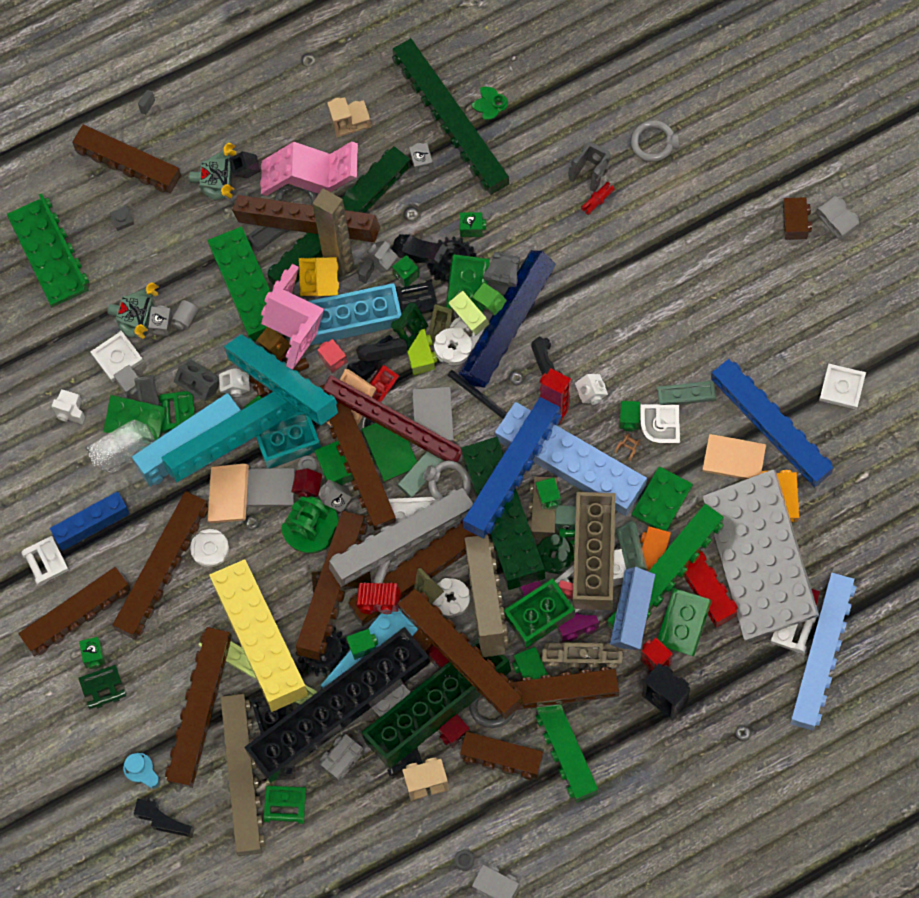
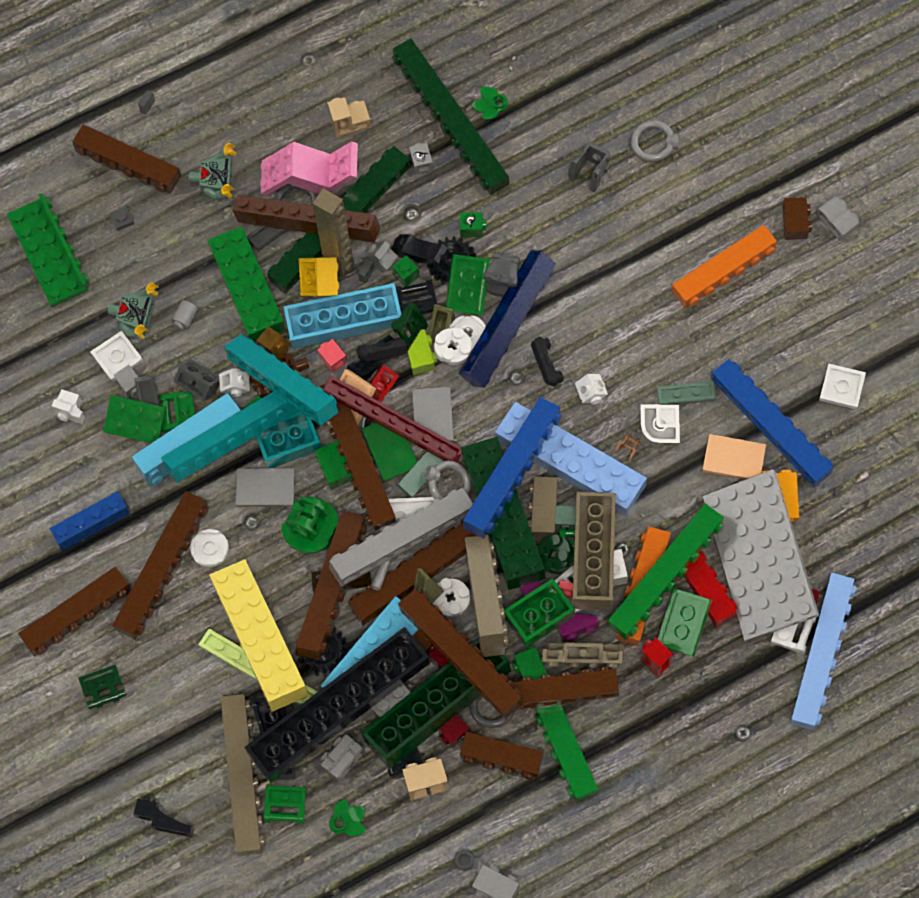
(51, 558): white plate -> none
(92, 653): green brick -> none
(120, 446): clear brick -> none
(141, 770): medium azure piece -> none
(160, 321): light grey brick -> none
(199, 707): reddish brown brick -> none
(228, 493): light nougat tile -> none
(244, 164): black brick -> none
(291, 316): bright pink bracket -> none
(306, 483): dark red brick -> none
(307, 462): light grey tile -> none
(334, 495): light grey brick -> none
(349, 817): none -> green plate
(362, 643): green brick -> none
(378, 598): red brick -> none
(469, 313): yellowish green brick -> none
(477, 394): black piece -> none
(489, 299): bright green brick -> none
(548, 494): green brick -> none
(556, 389): red brick -> none
(597, 198): red pin -> none
(629, 415): green brick -> none
(631, 546): sand green tile -> none
(632, 609): medium blue brick -> none
(662, 499): green plate -> none
(666, 691): black brick -> none
(724, 266): none -> orange brick

